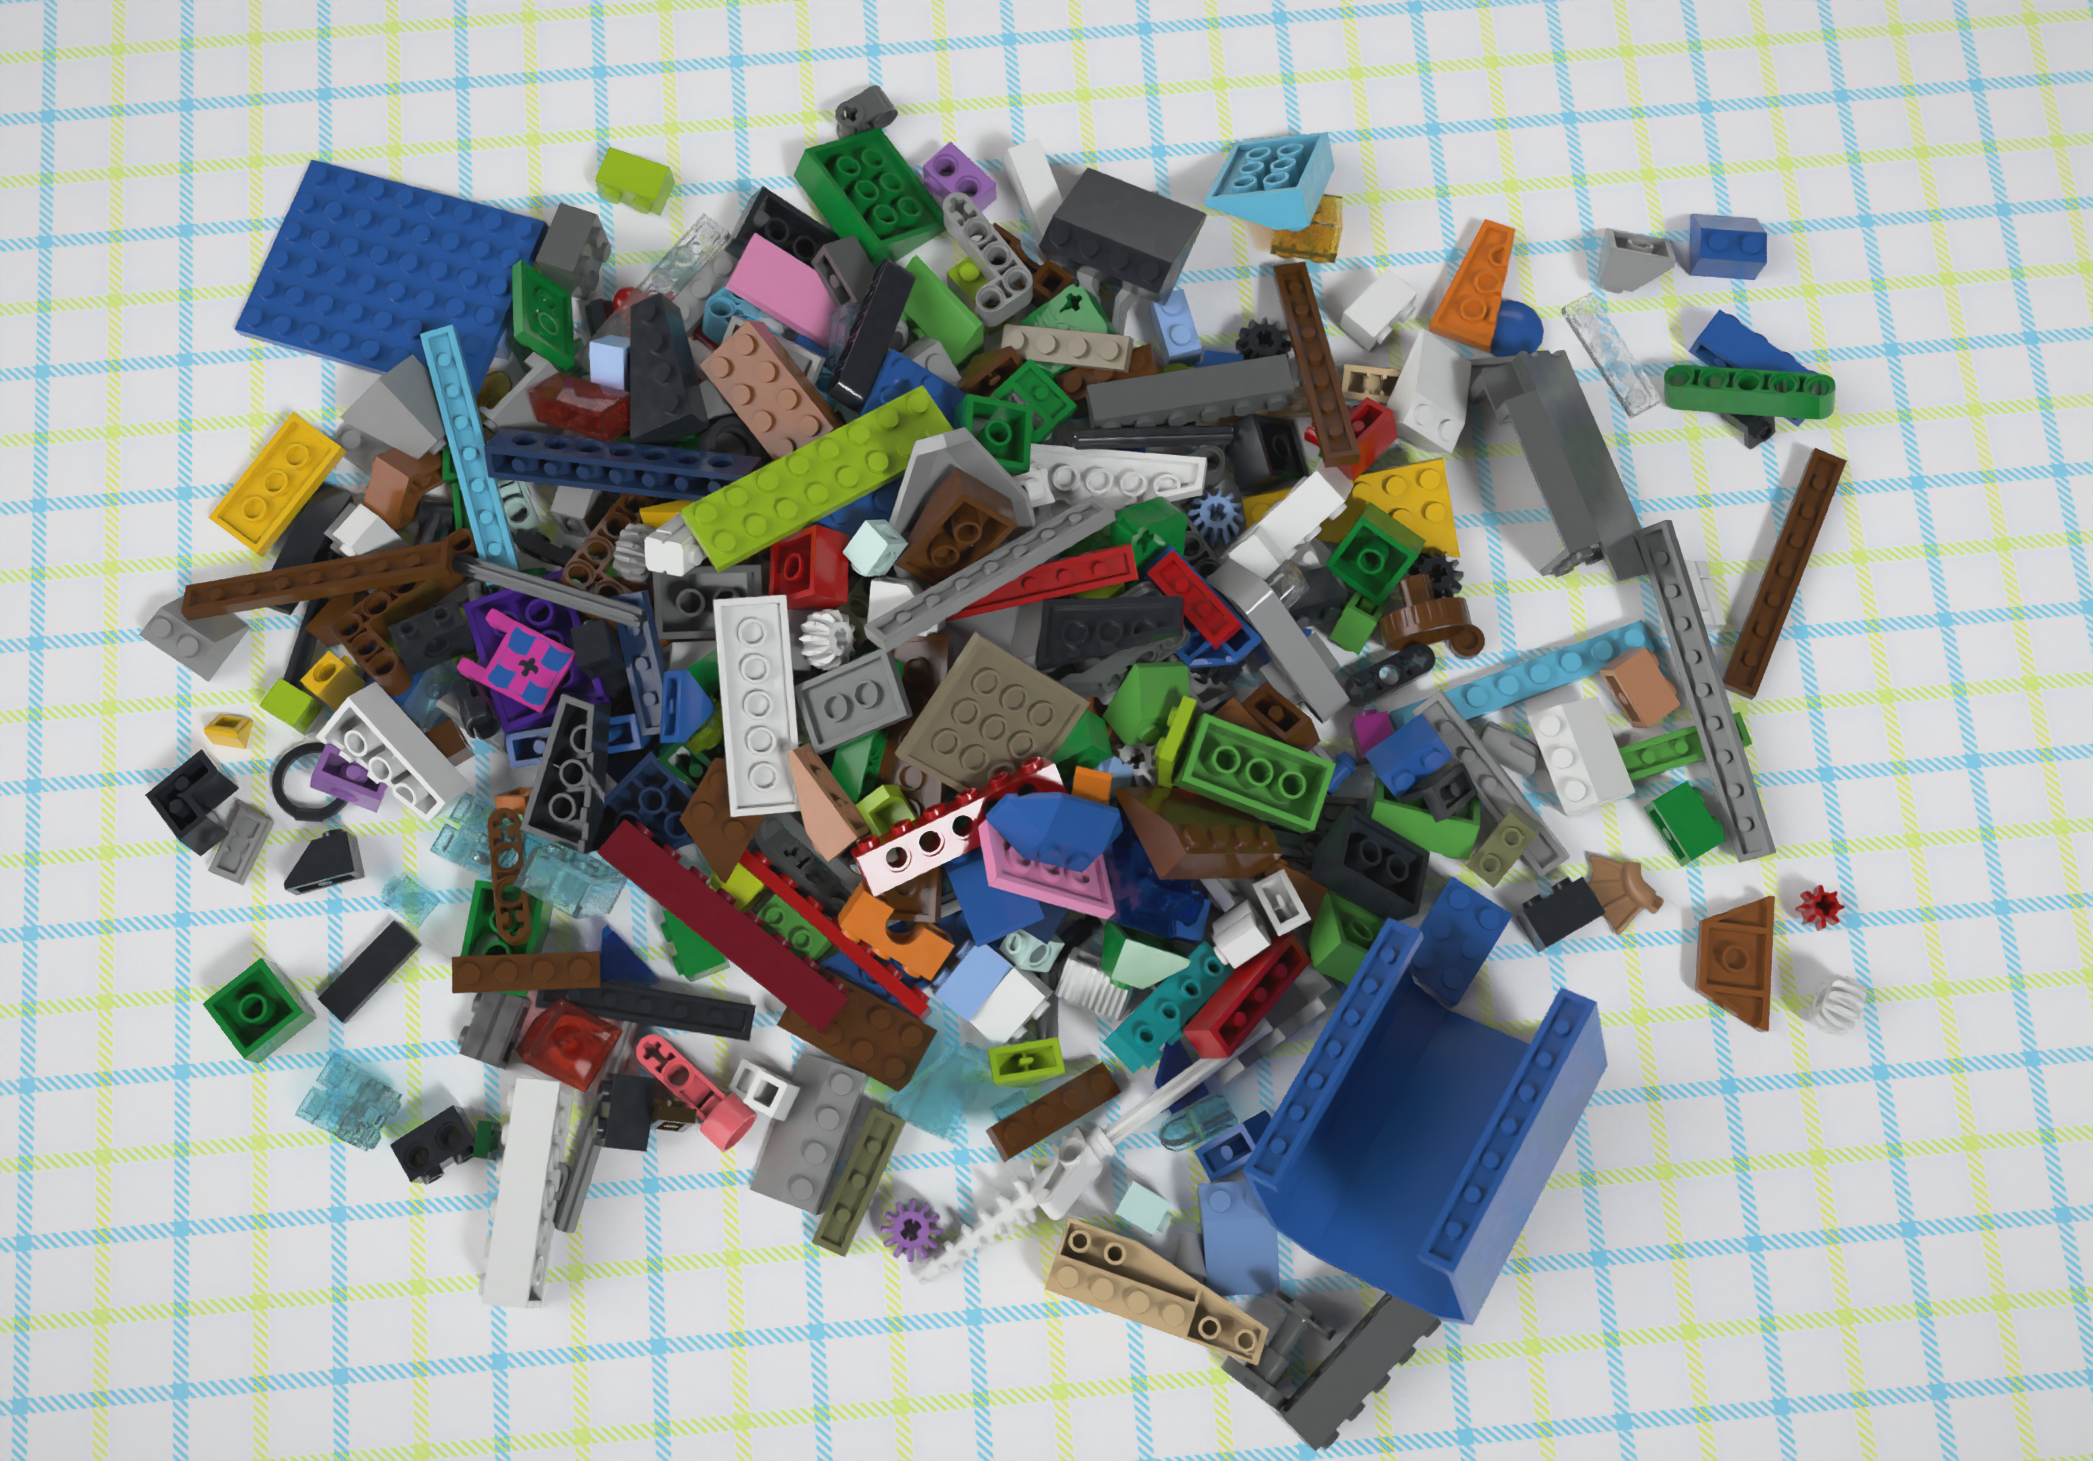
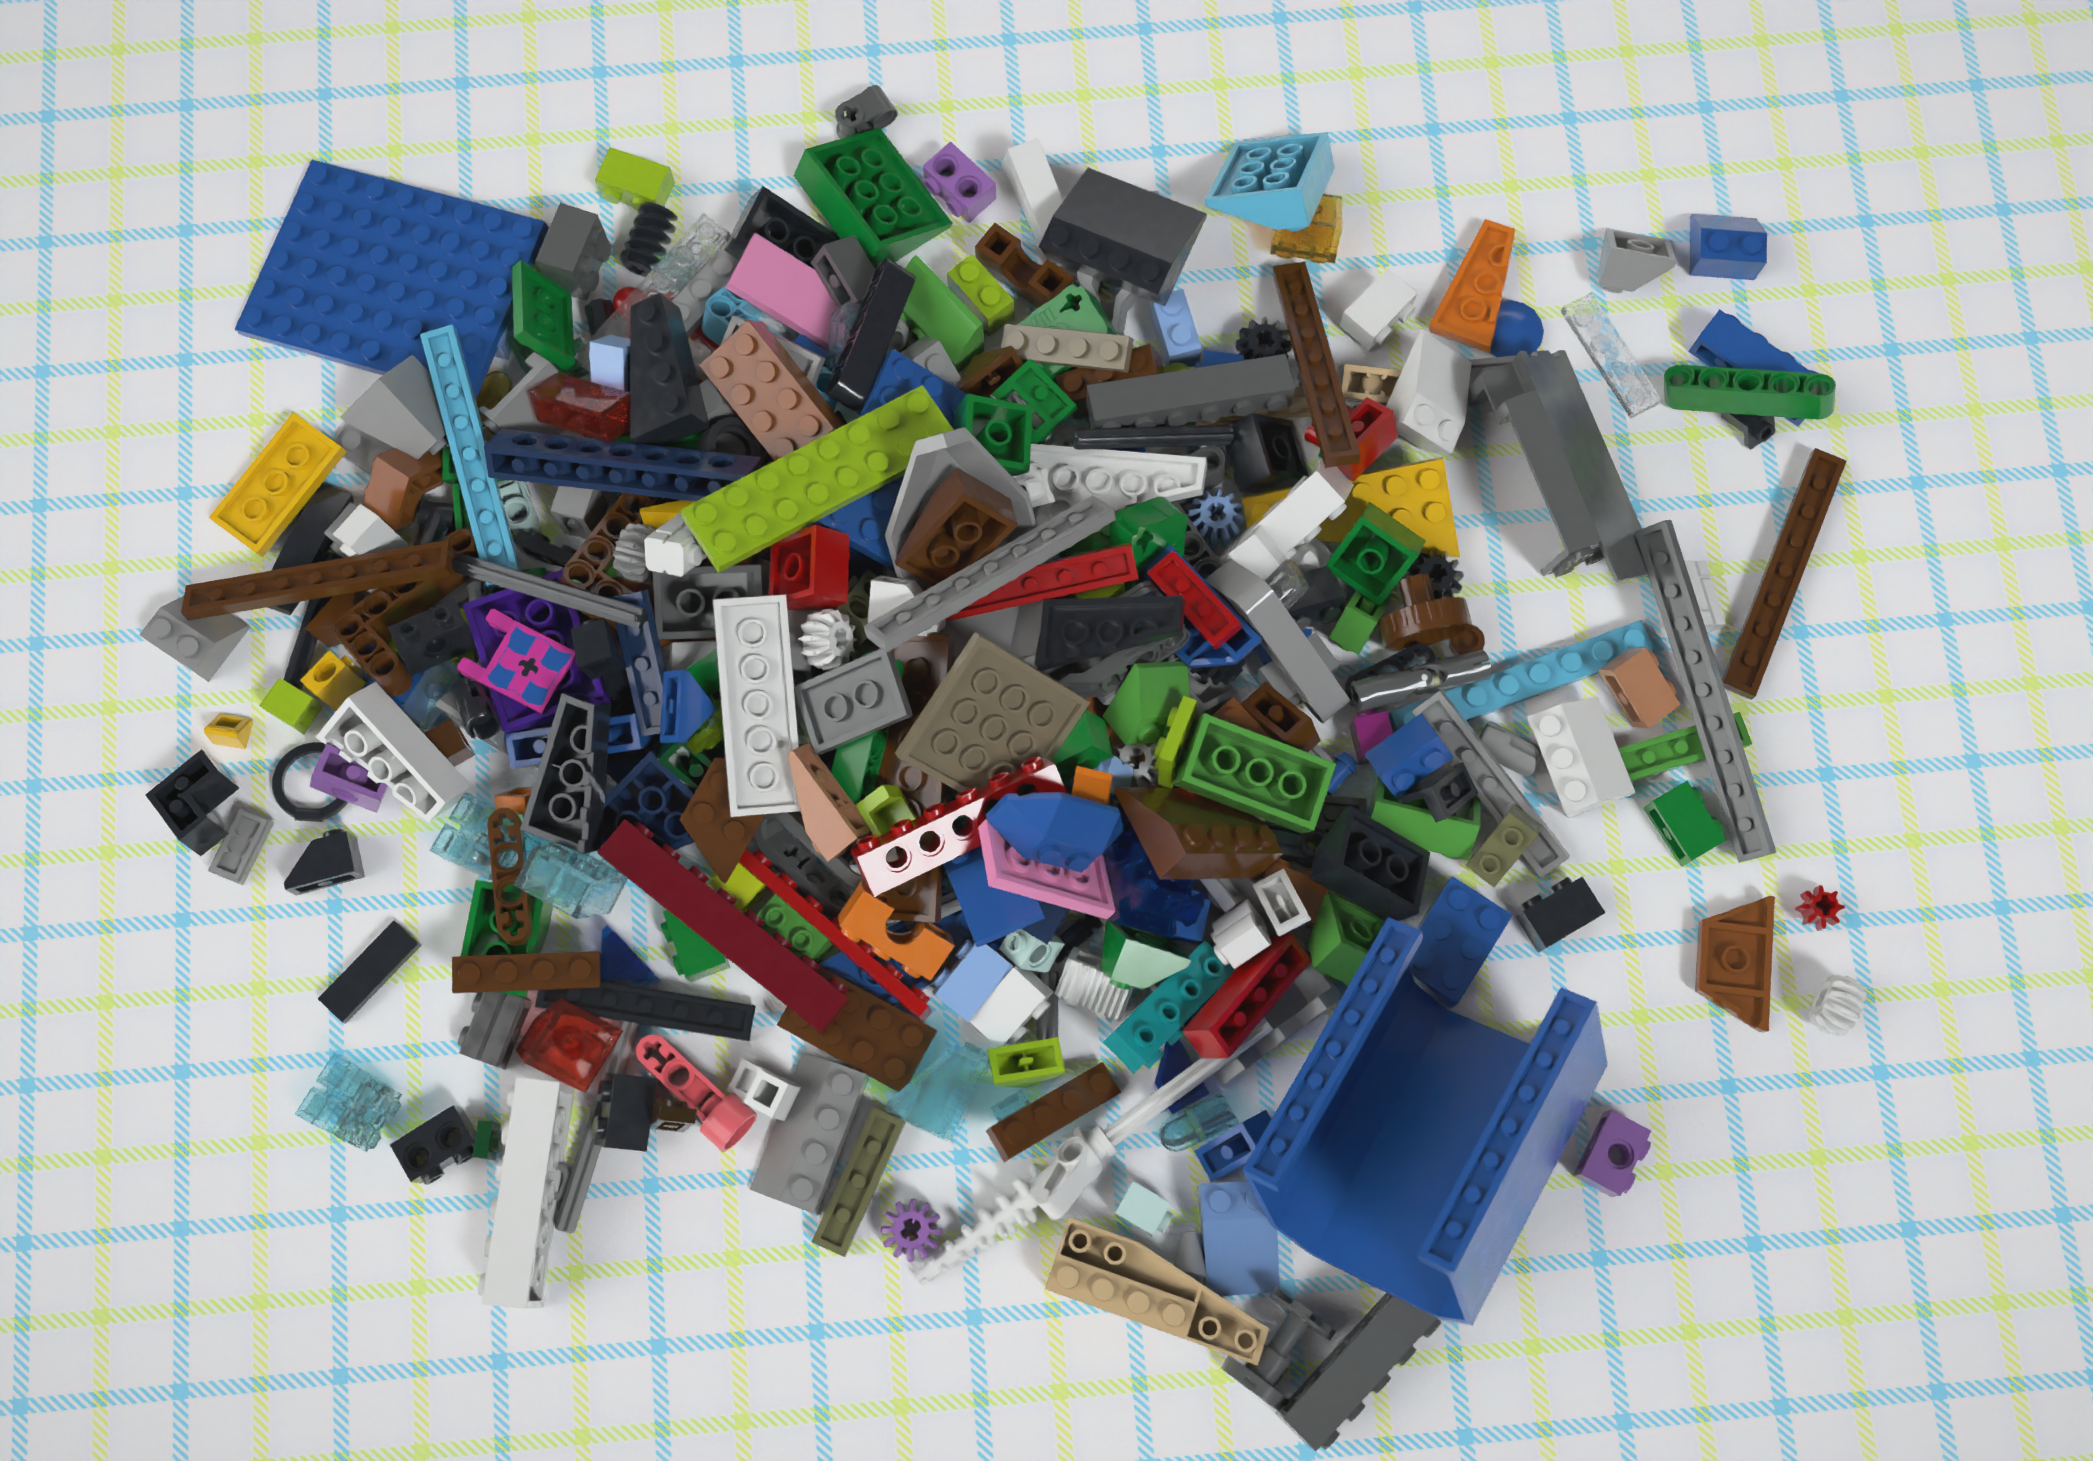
(259, 1010): green brick -> none
(408, 899): clear light blue bracket -> none
(645, 238): none -> black piece
(874, 548): light aqua brick -> none
(982, 253): light grey beam -> none
(1398, 685): none -> dark grey piece
(1595, 1165): none -> medium lavender brick
(1621, 891): medium nougat arm -> none

